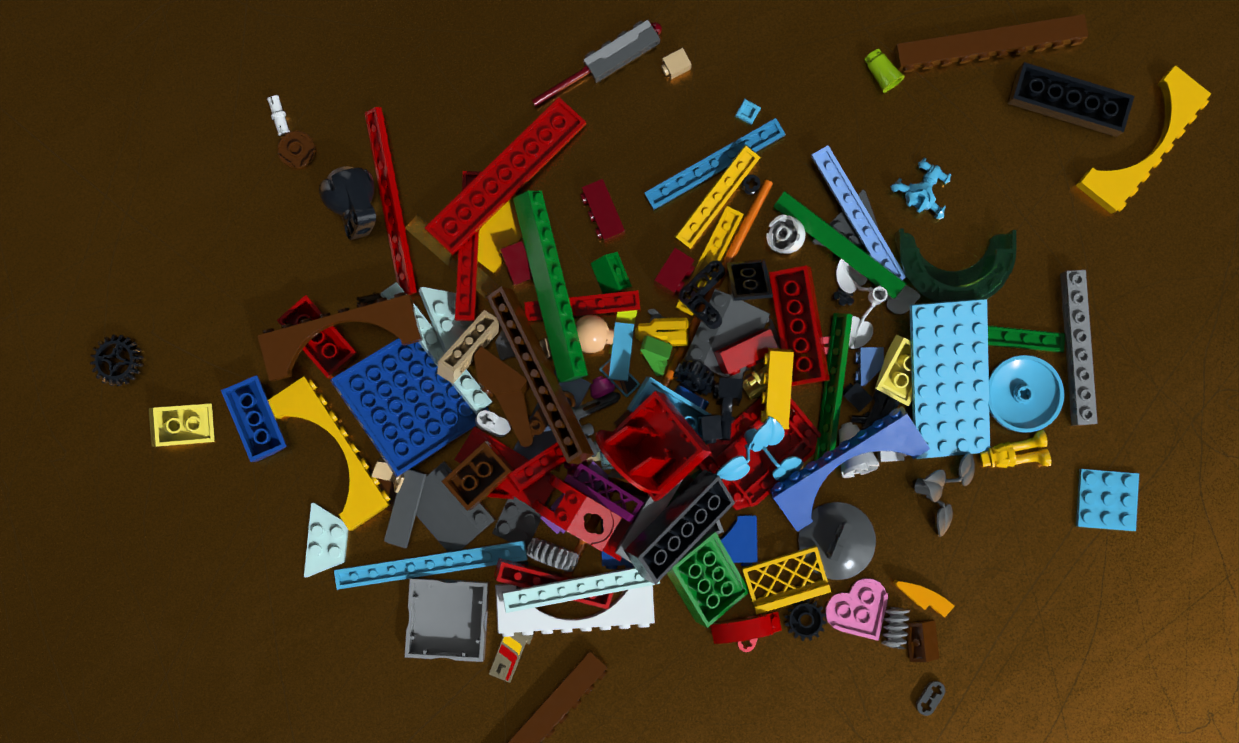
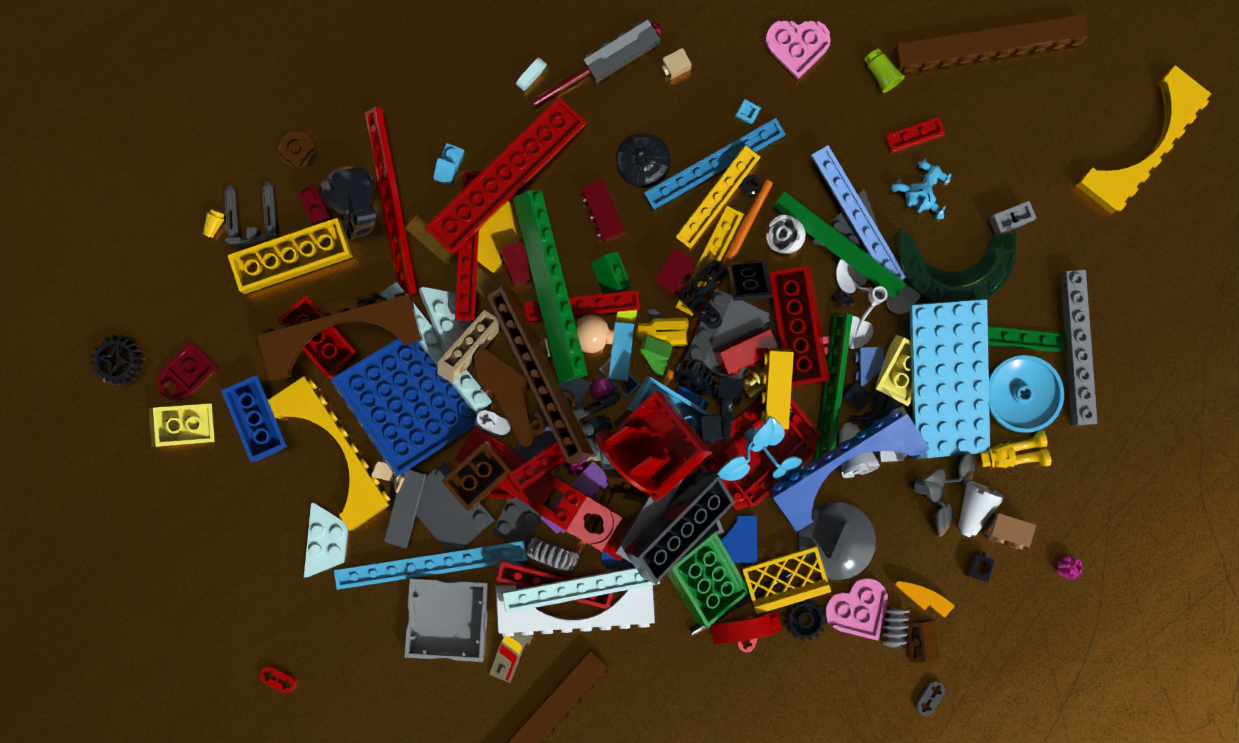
(186, 371): none -> dark red tile
(213, 222): none -> yellow cone
(252, 238): none -> dark grey piece
(275, 683): none -> red beam
(278, 115): white pin -> none
(290, 256): none -> yellow brick
(313, 205): none -> dark red brick
(448, 164): none -> medium azure slope
(503, 346): flat silver tile -> none
(531, 74): none -> light aqua beam
(597, 496): magenta fence -> none
(598, 423): none -> black brick
(643, 160): none -> black hat
(759, 591): none -> black bar
(798, 45): none -> bright pink plate
(914, 134): none -> red tile
(972, 570): none -> black brick
(977, 507): none -> white cone
(1009, 529): none -> medium nougat brick
(1012, 218): none -> light grey brick
(1069, 567): none -> dark pink gear
(1071, 99): black brick -> none
(1107, 500): medium azure plate -> none

